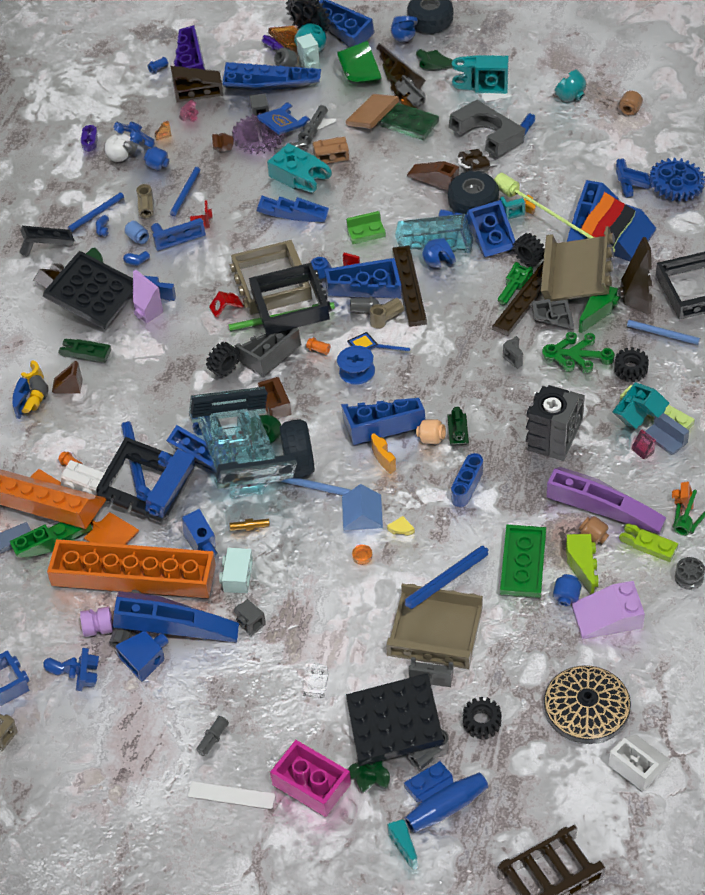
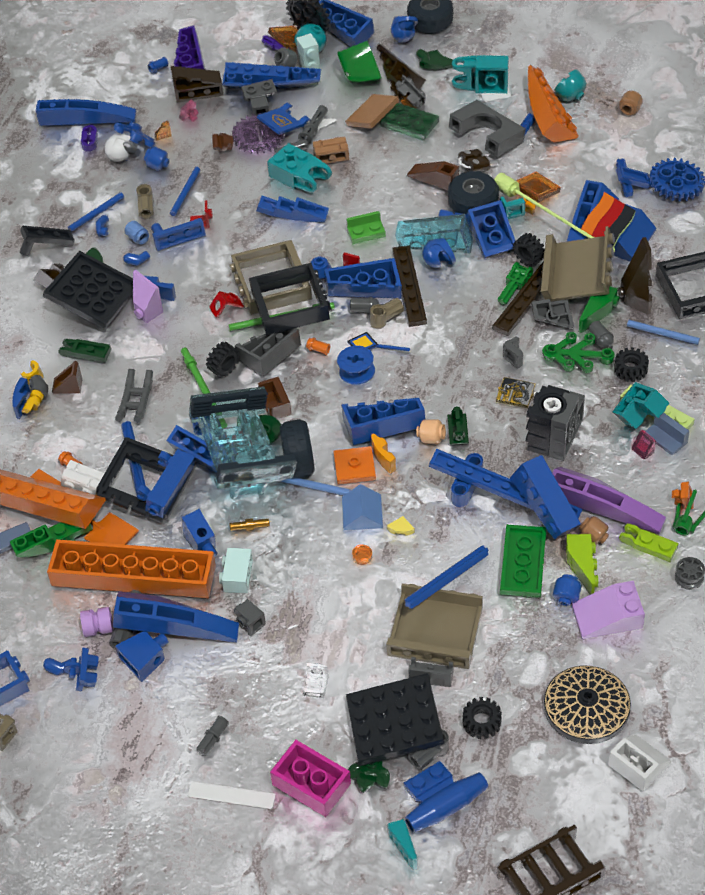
(81, 112): none -> blue wedge
(131, 390): none -> dark grey piece
(191, 363): none -> bright green bar
(258, 89): none -> dark grey hinge
(354, 465): none -> orange plate
(481, 478): none -> blue tile
(515, 392): none -> piece
(538, 187): none -> clear orange tile
(545, 497): none -> blue wedge
(548, 110): none -> orange wedge
(602, 335): none -> dark grey piece

